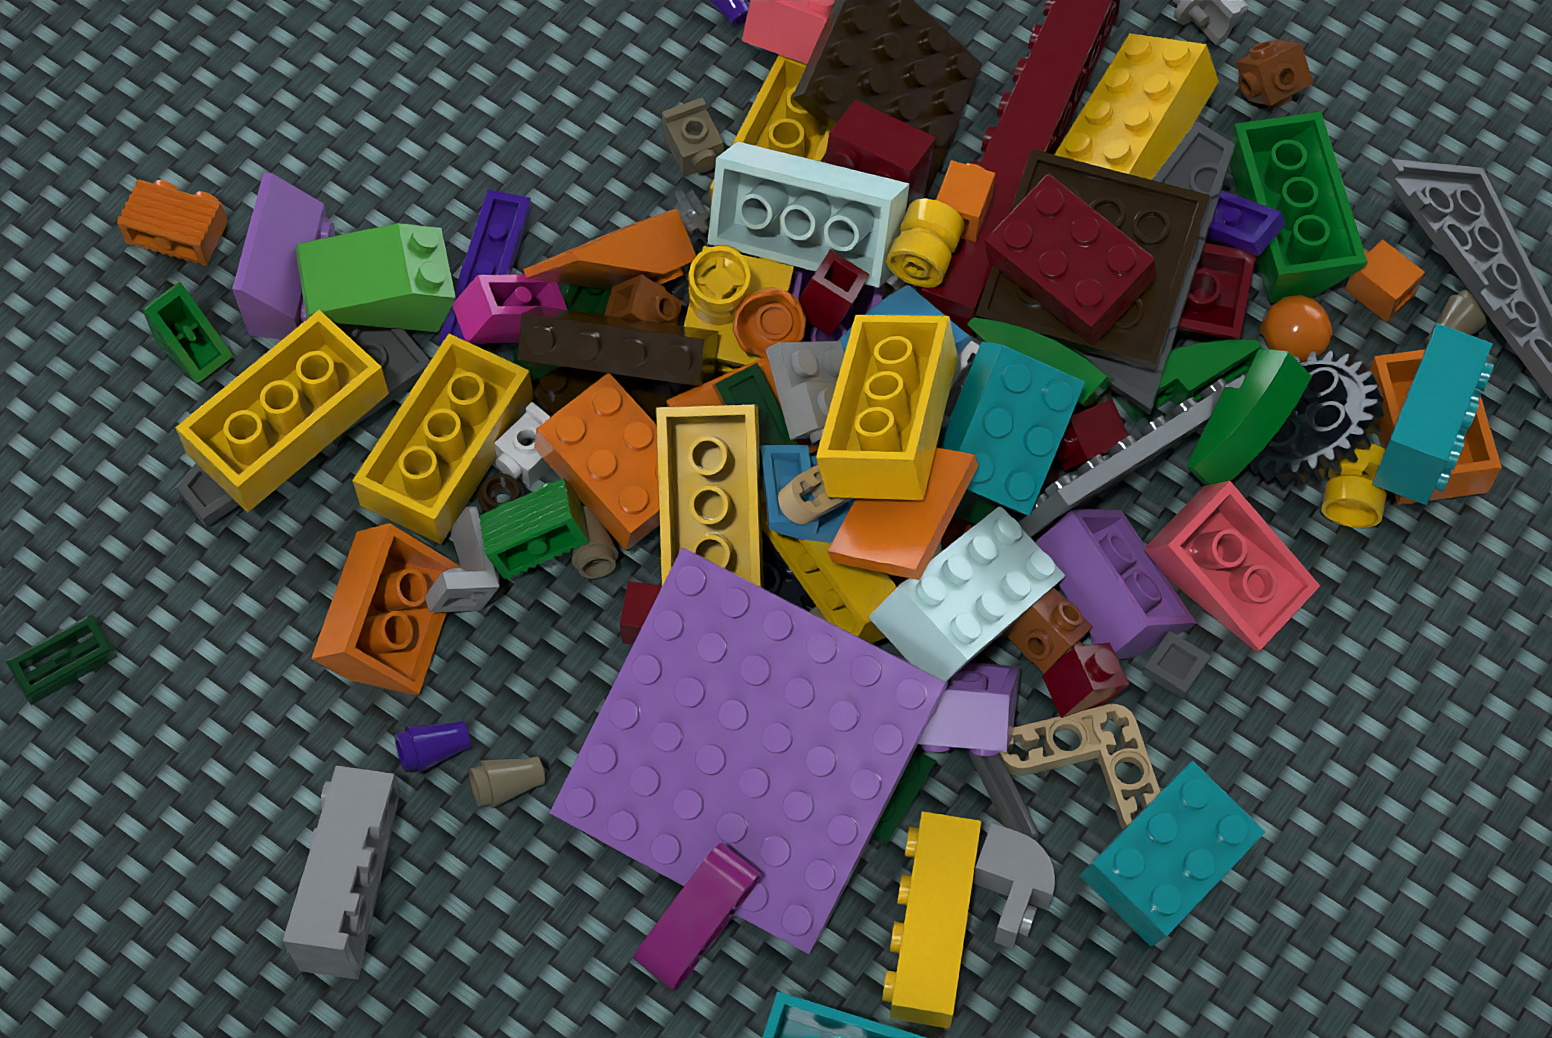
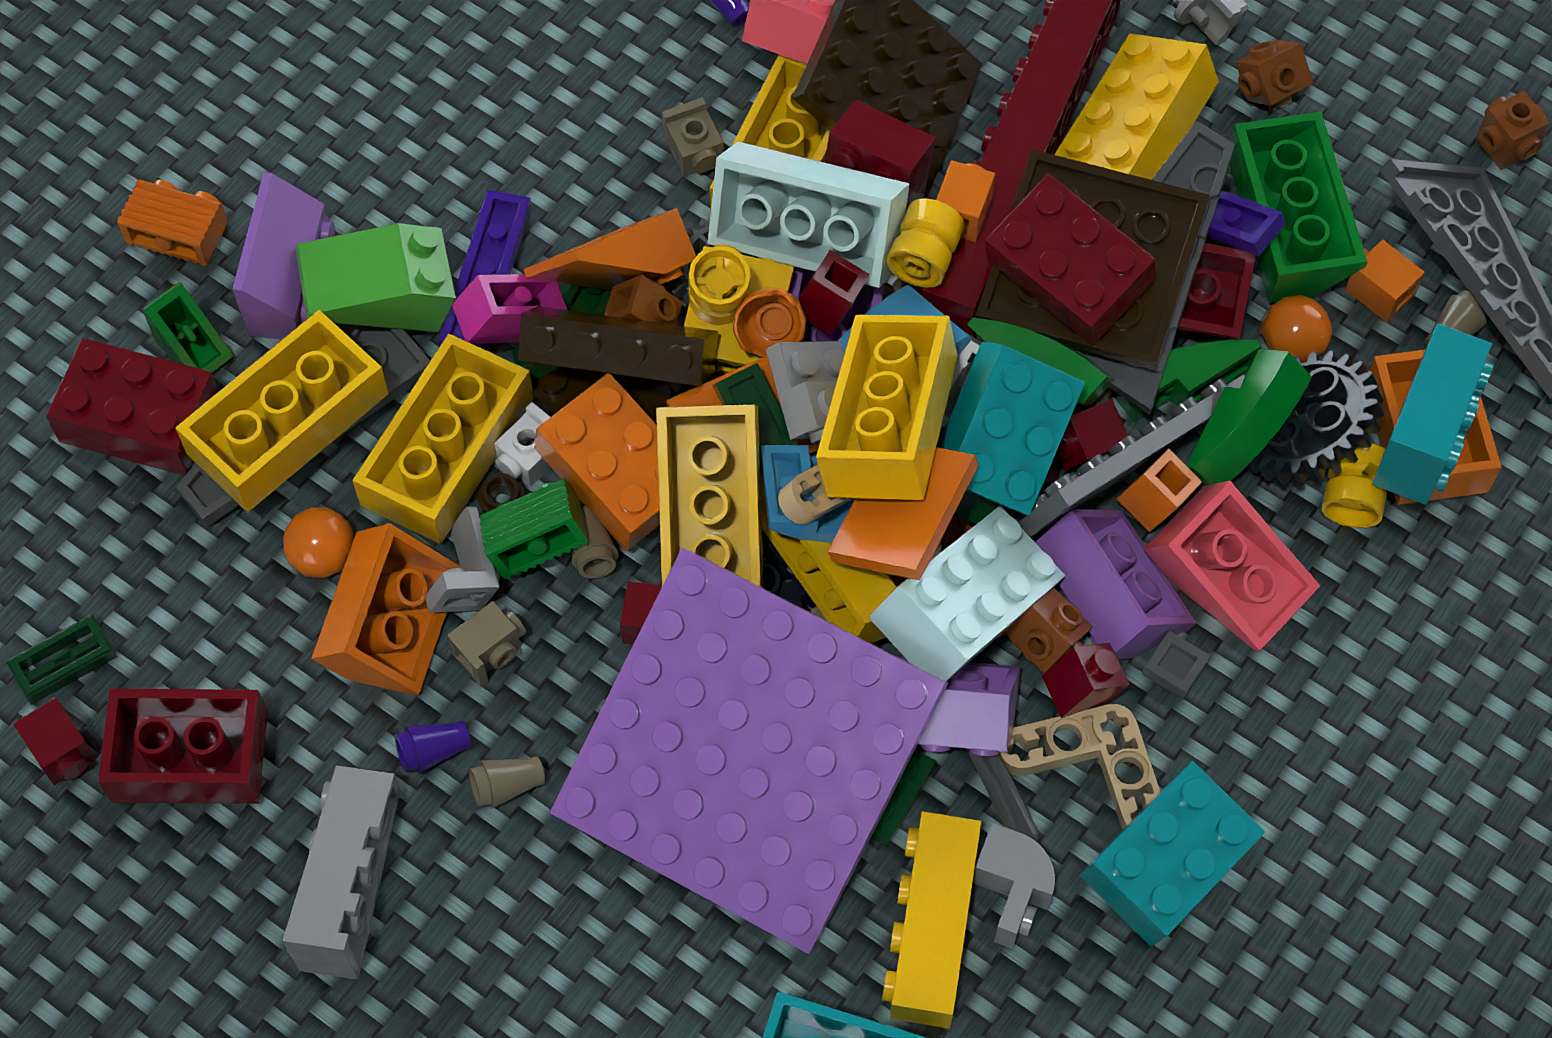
(55, 742): none -> dark red brick
(128, 405): none -> dark red brick
(183, 746): none -> dark red brick
(318, 542): none -> orange hair
(486, 641): none -> dark tan brick
(692, 211): dark grey axle -> none
(697, 916): magenta beam -> none
(1159, 490): none -> orange brick
(1512, 129): none -> dark orange brick

